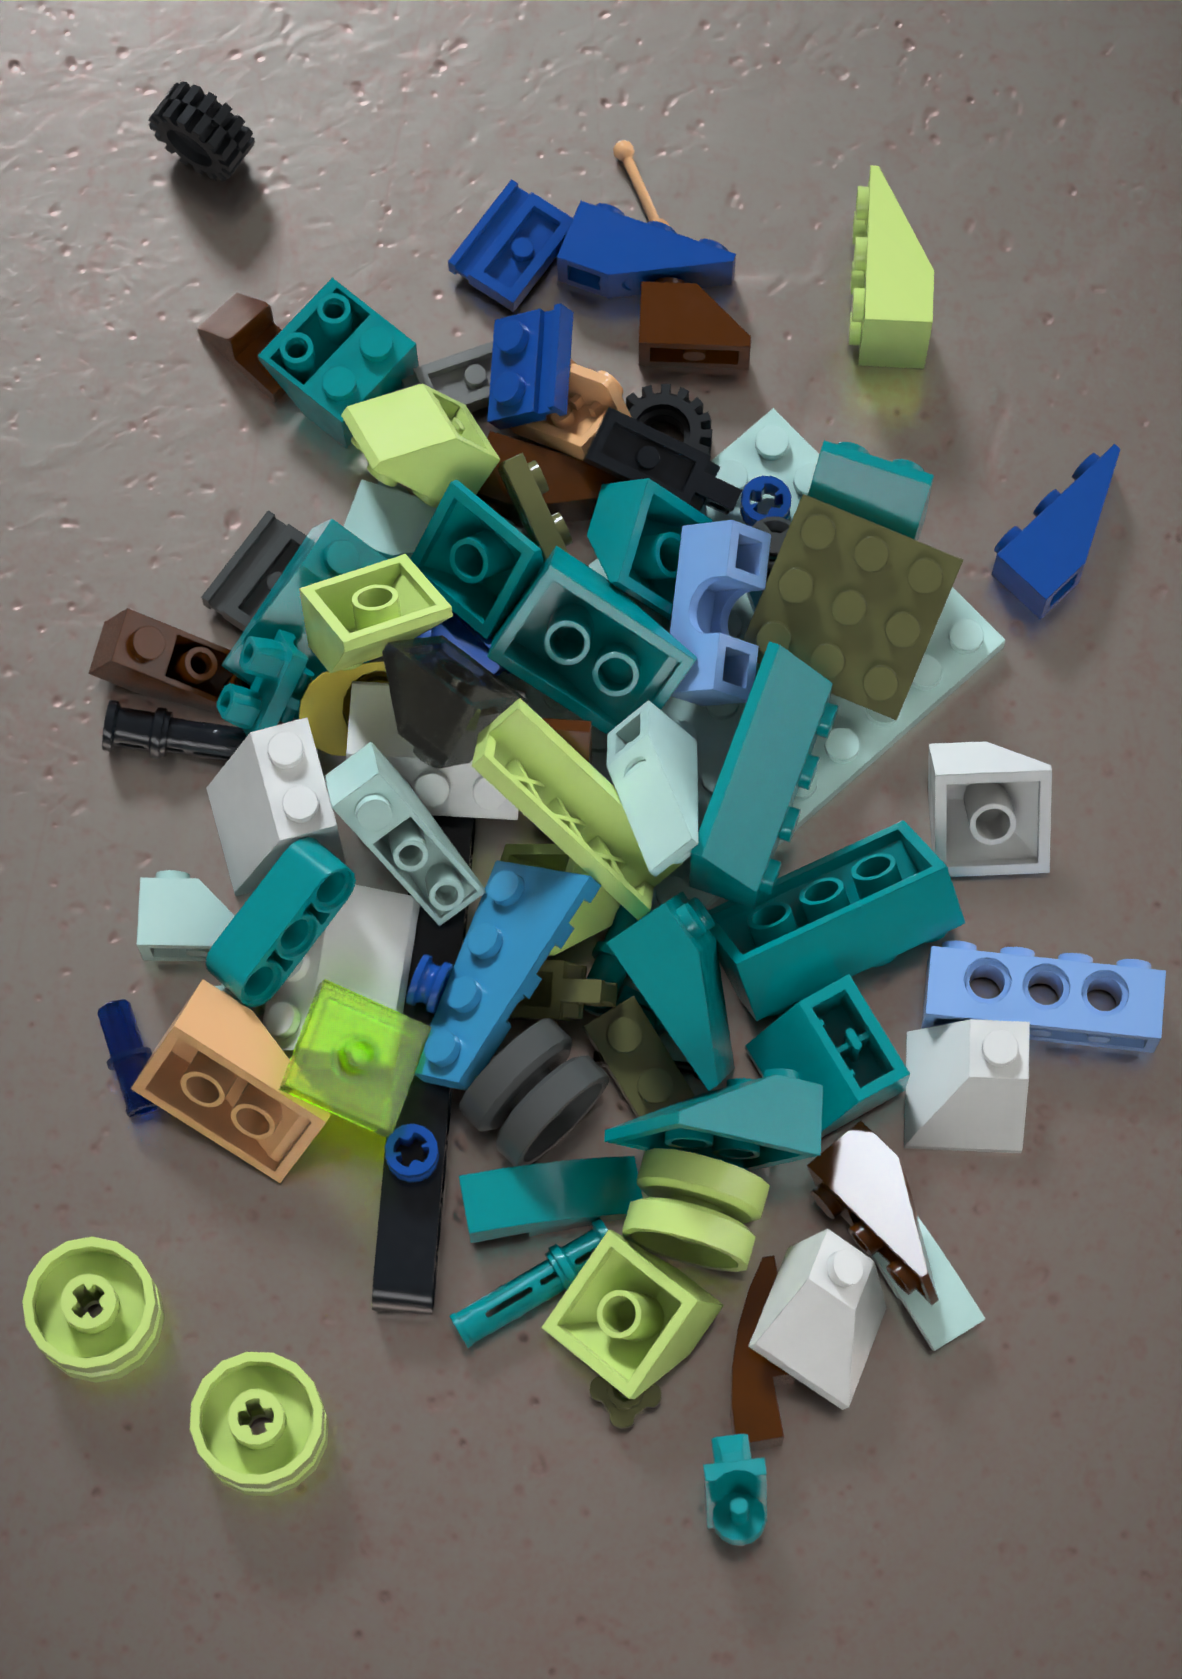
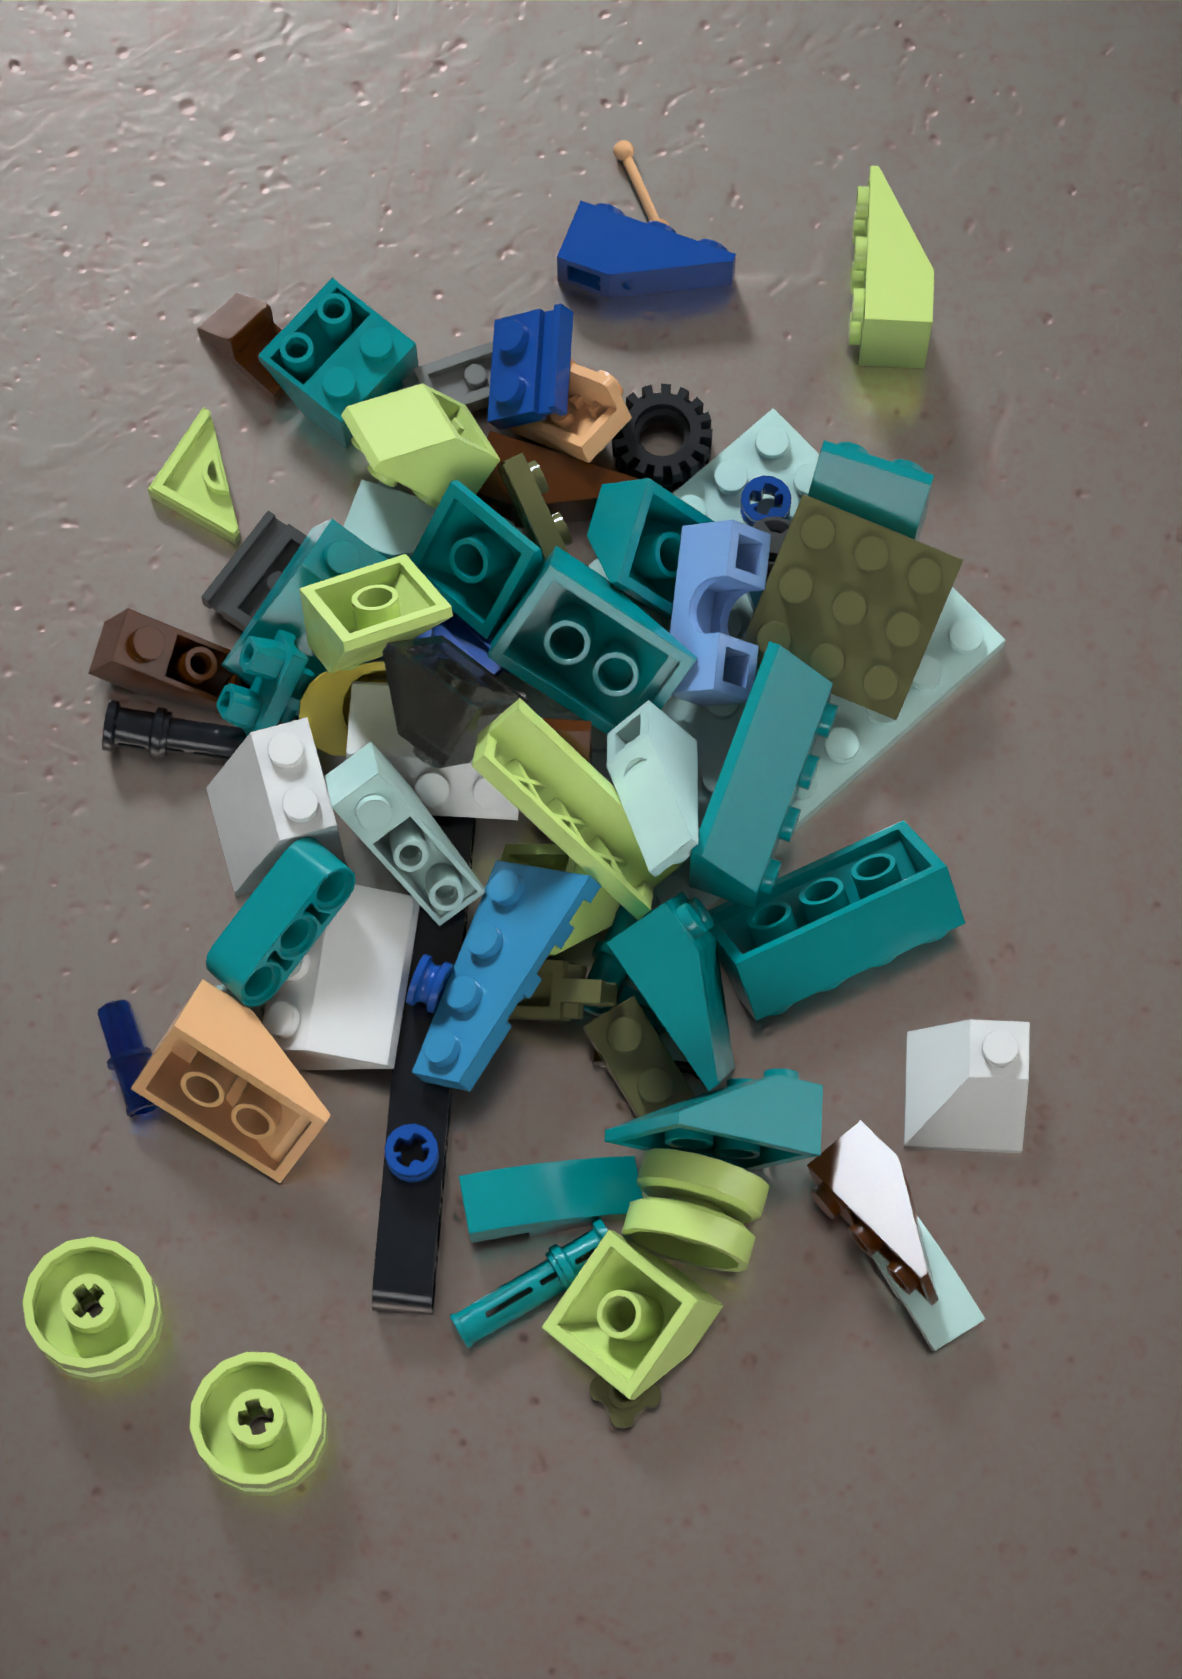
(178, 918): light aqua slope -> none
(196, 481): none -> yellowish green tile
(201, 131): black tyre -> none
(355, 1058): clear neon green plate -> none
(511, 245): blue plate -> none
(533, 1092): dark grey wheel -> none
(639, 452): black hinge -> none
(688, 328): reddish brown slope -> none
(735, 1491): teal hips -> none
(753, 1377): reddish brown slope -> none
(822, 1316): white slope -> none
(835, 1044): teal slope -> none
(989, 809): white slope -> none
(1051, 551): blue slope -> none
(1070, 1020): light blue brick -> none

